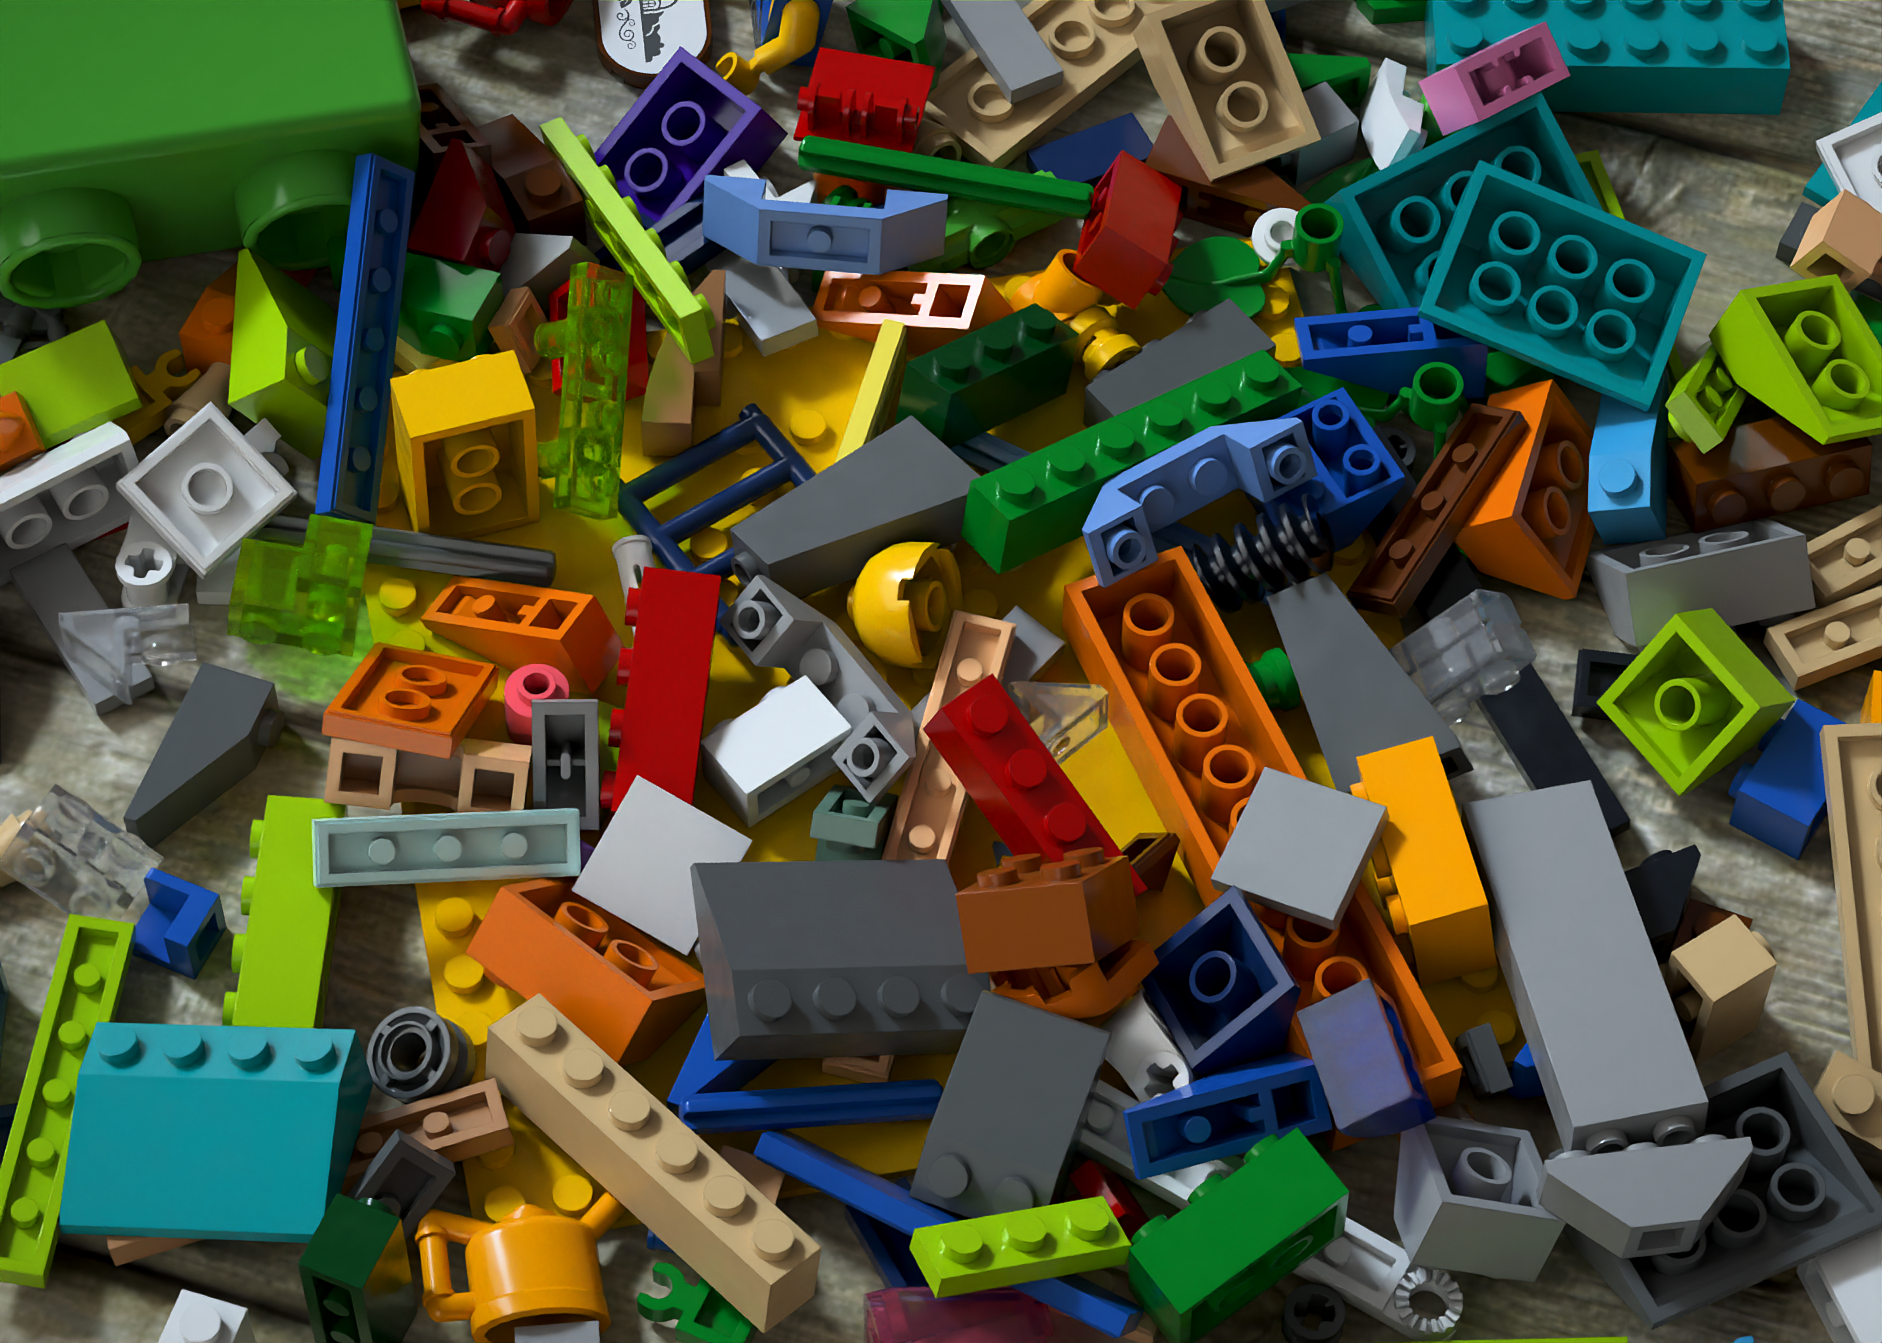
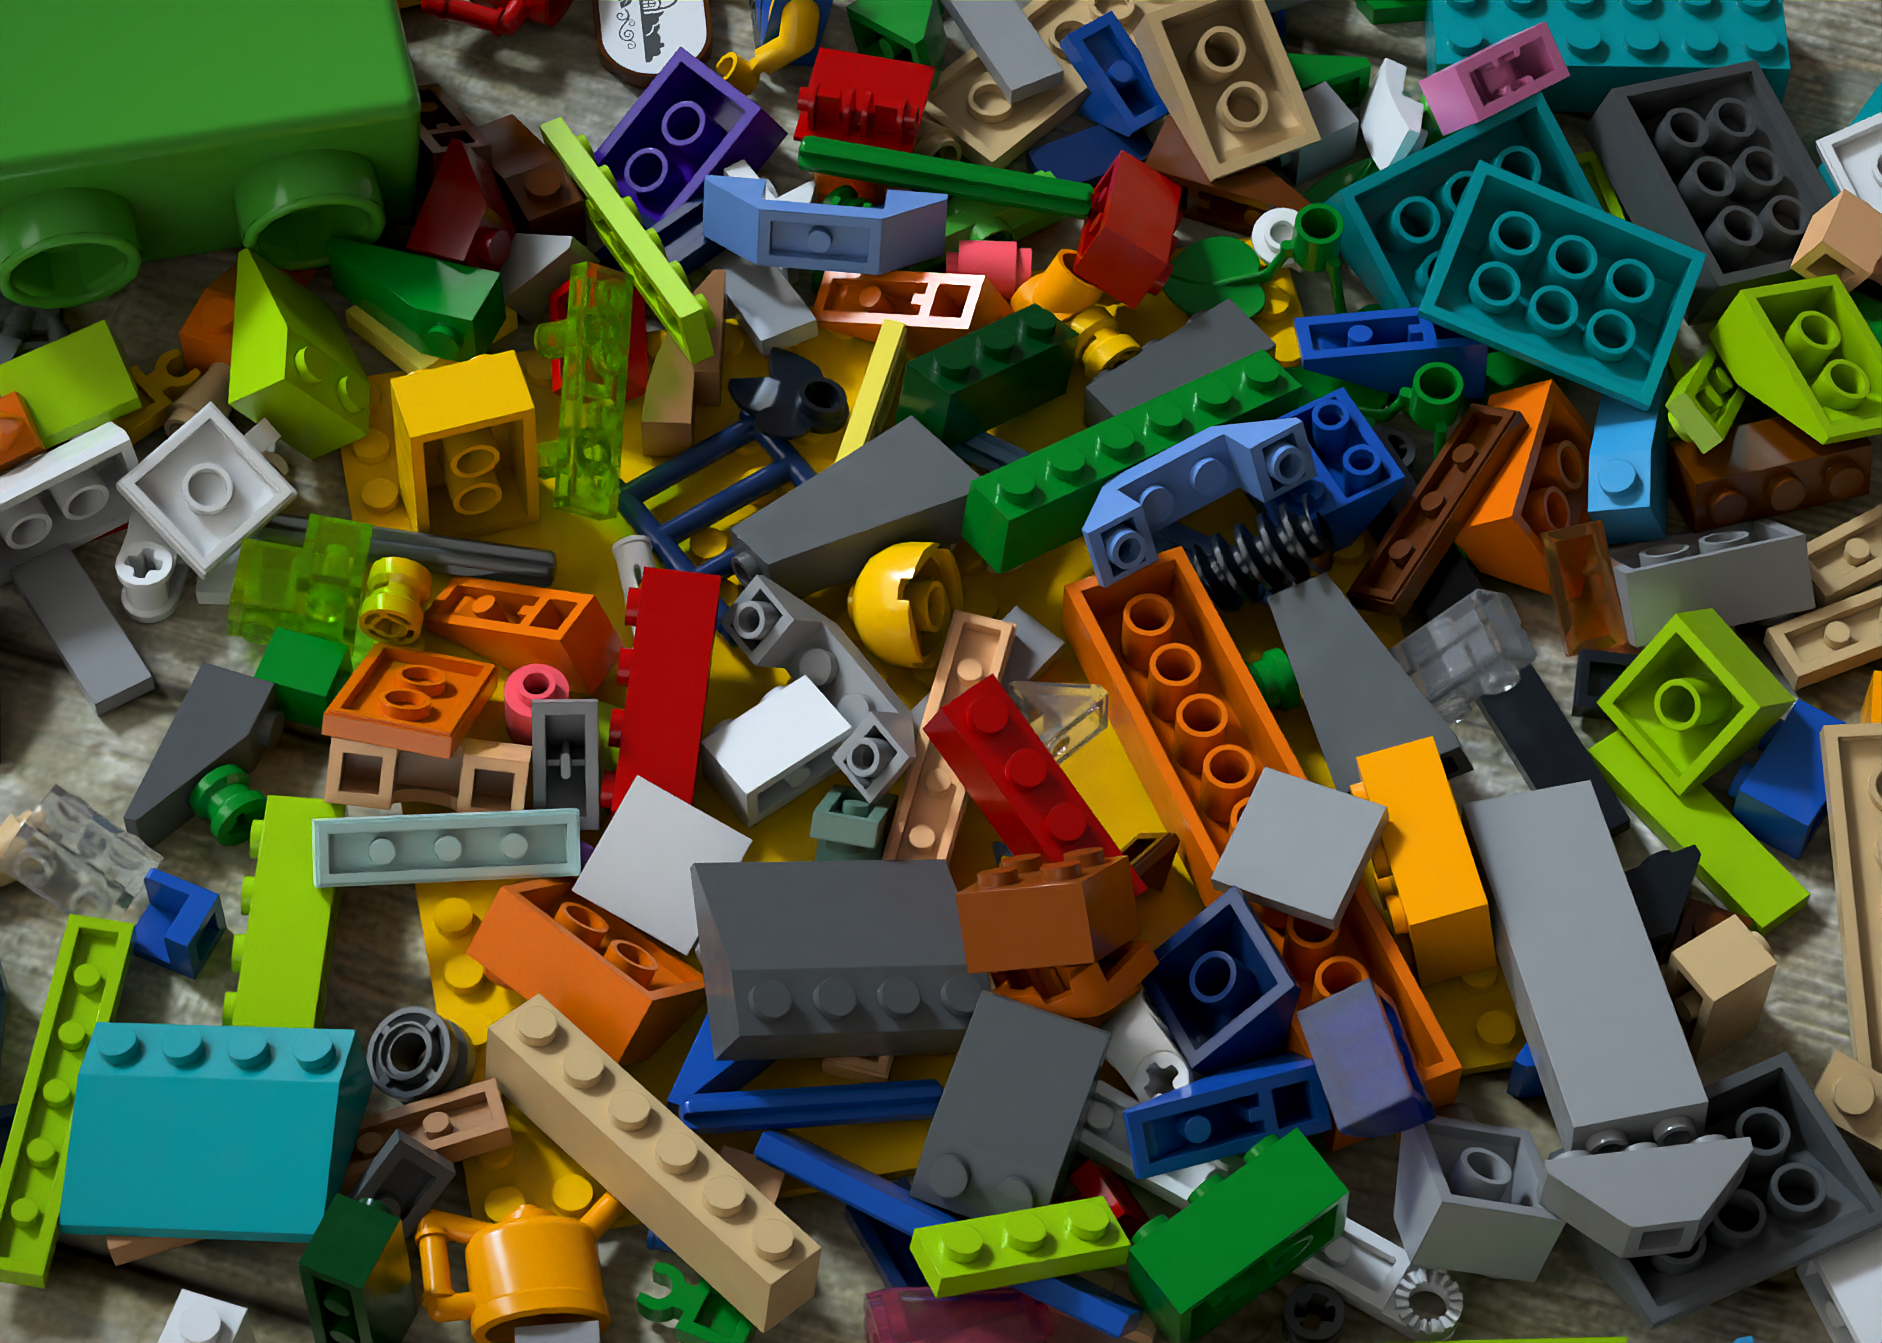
(115, 639): clear slope -> none
(228, 804): none -> green wheel
(305, 673): none -> green brick
(365, 340): blue tile -> none
(395, 603): none -> yellow wheel
(516, 324): light nougat tile -> none
(791, 399): none -> black plate
(998, 260): none -> coral brick
(1115, 75): none -> blue slope
(1483, 1062): dark grey tile -> none
(1583, 587): none -> clear orange slope
(1715, 170): none -> dark grey slope
(1731, 858): none -> lime tile

